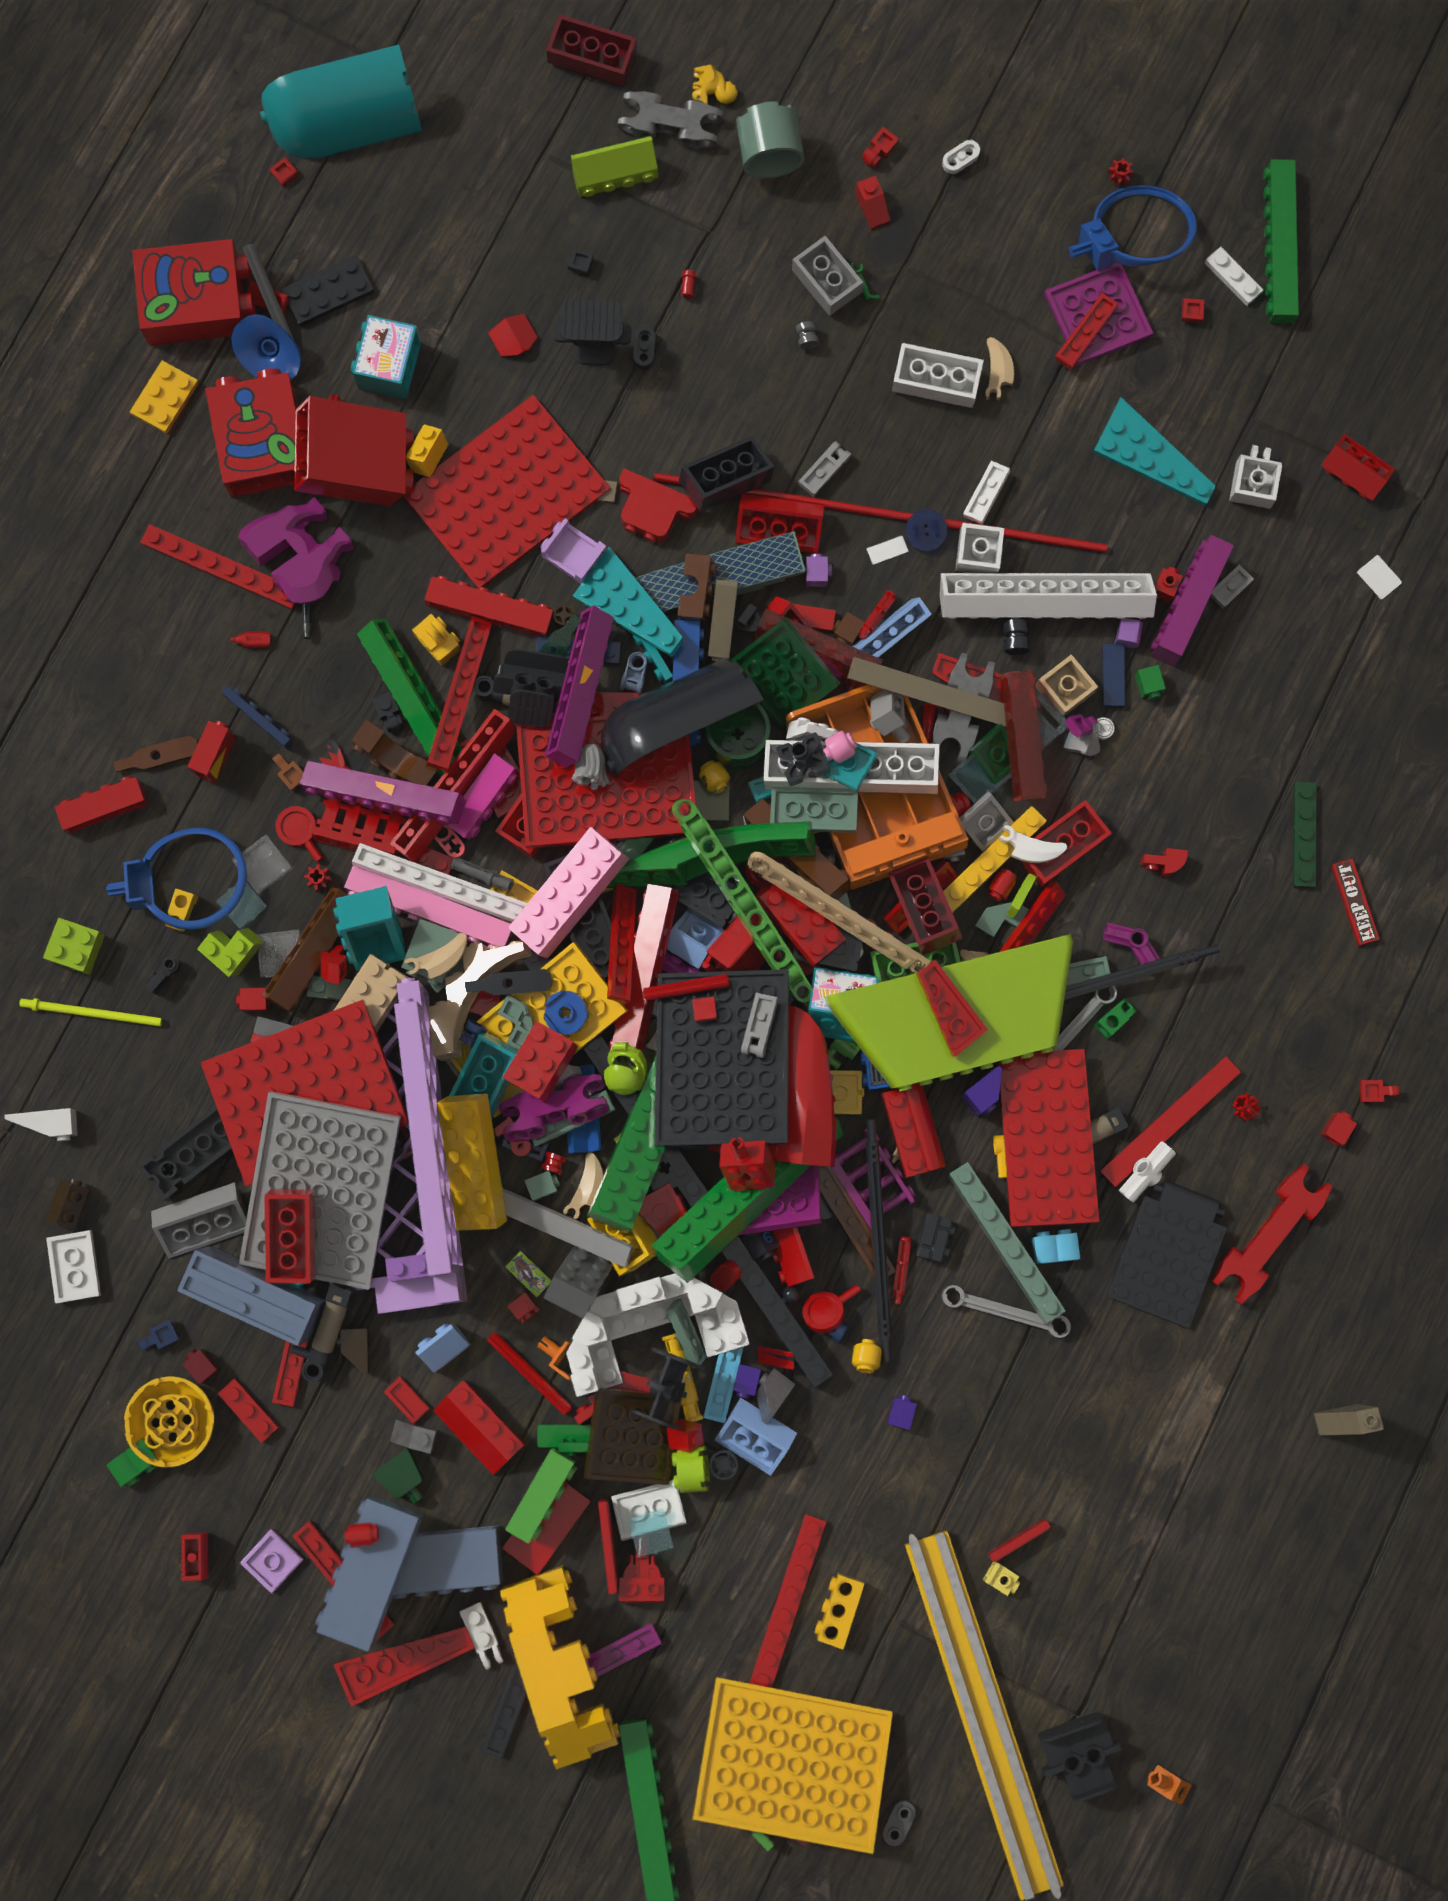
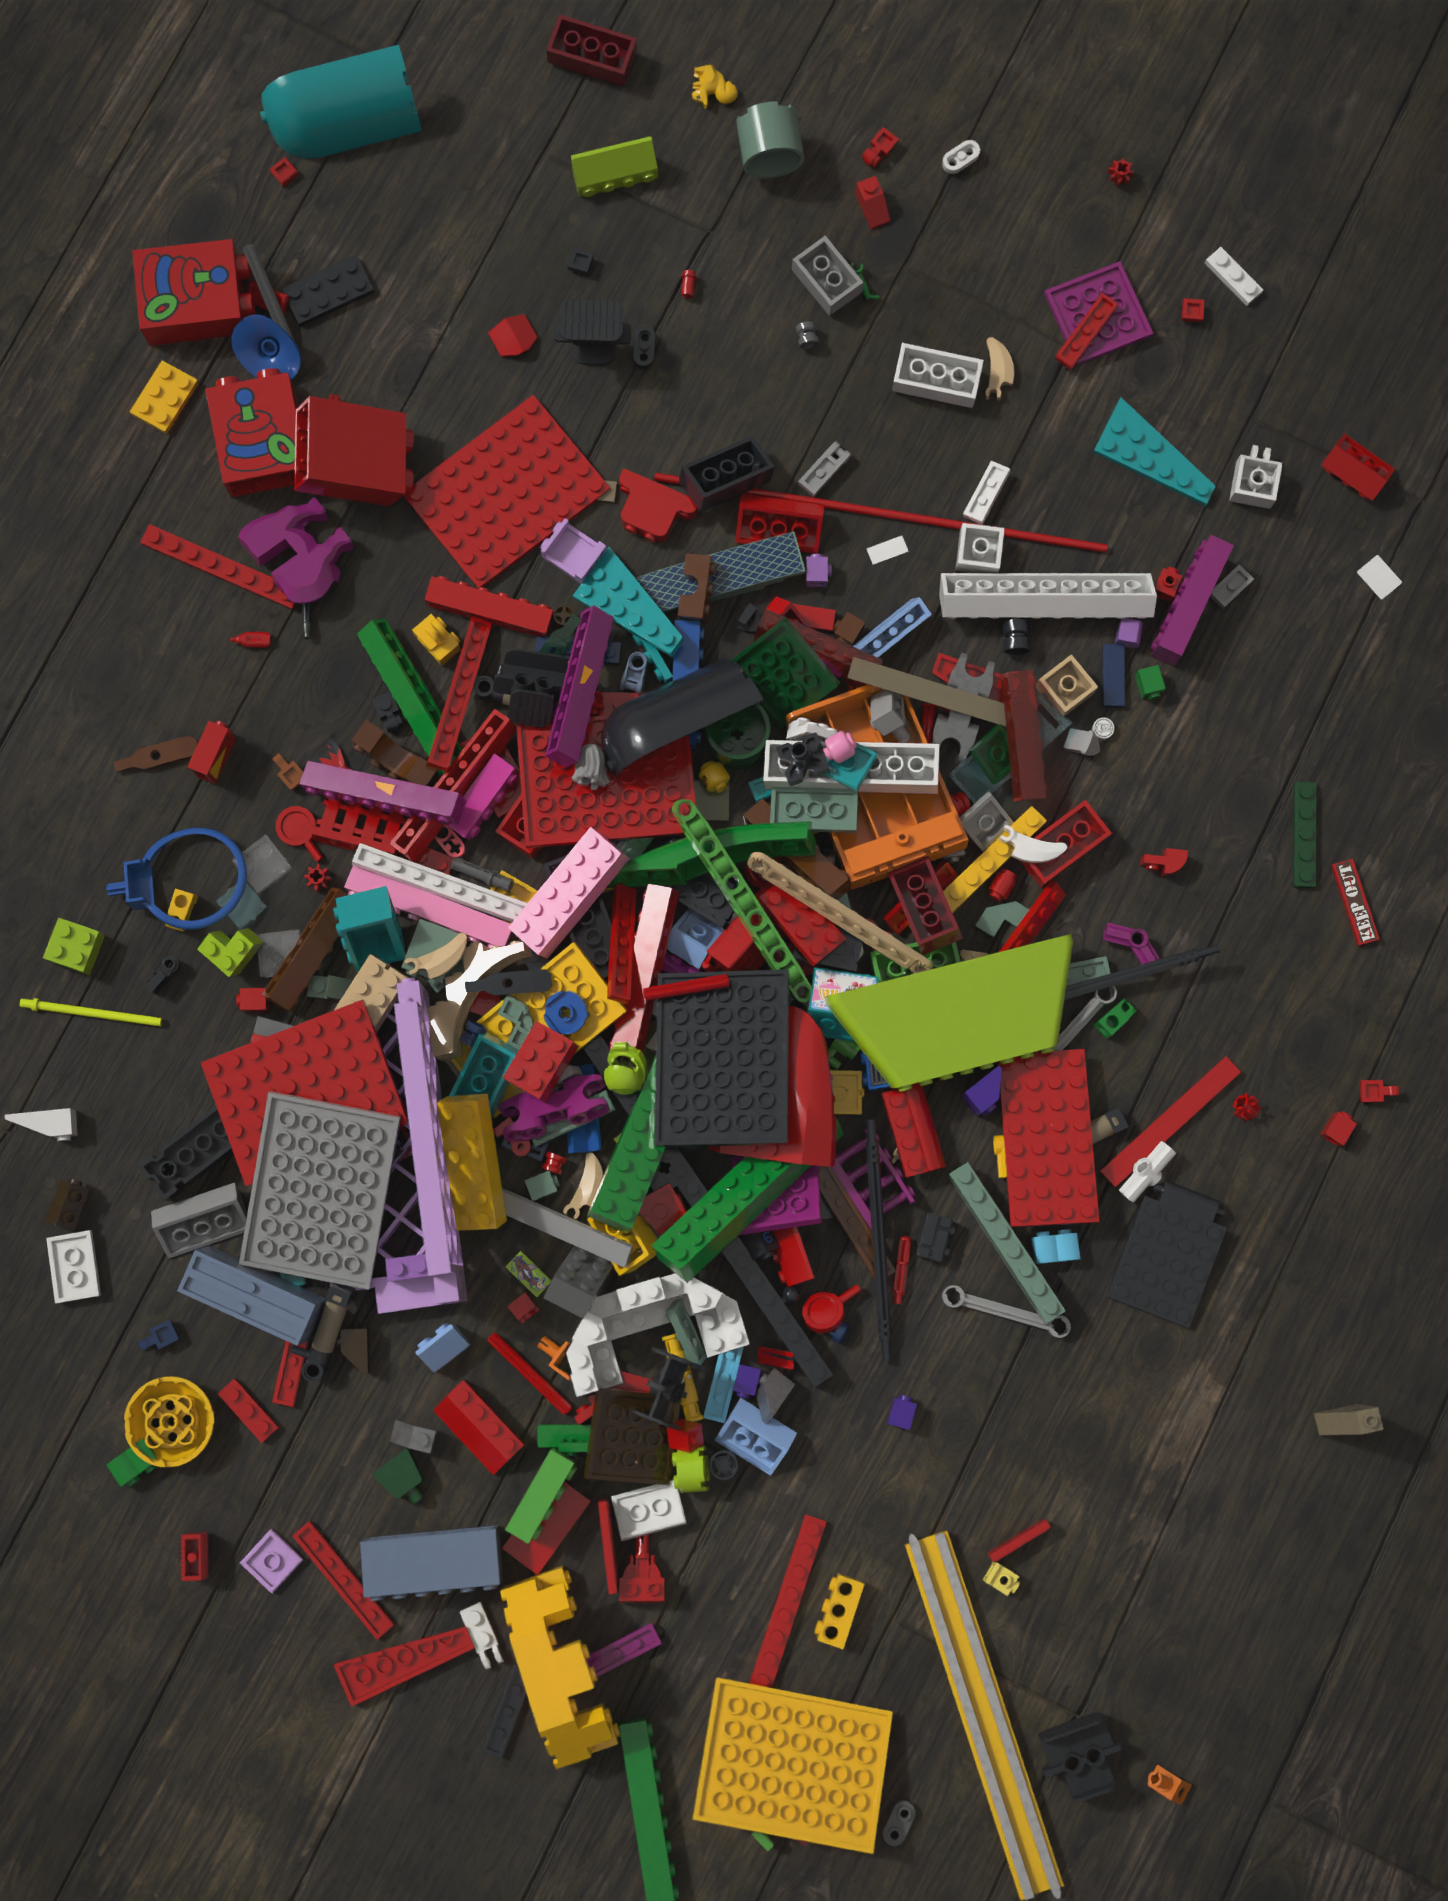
(101, 805): red brick -> none
(200, 1365): dark red brick -> none
(251, 711): dark blue plate -> none
(290, 1236): red brick -> none
(334, 965): red brick -> none
(362, 1535): red brick -> none
(369, 1575): sand blue brick -> none
(386, 357): container -> none
(406, 1400): red tile -> none
(426, 450): yellow brick -> none
(650, 1533): clear light blue piece -> none
(671, 120): flat silver piece -> none
(705, 1009): red tile -> none
(722, 619): dark tan slope -> none
(725, 1276): red tile -> none
(747, 1165): red brick -> none
(759, 1024): light grey plate -> none
(866, 1356): yellow head -> none
(877, 614): red piece -> none
(916, 532): clear blue plate -> none
(952, 1012): red wing -> none
(1021, 895): lime tile -> none
(1080, 726): magenta plate -> none
(1101, 247): blue brick -> none
(1249, 1263): red piece -> none
(1281, 241): green brick -> none

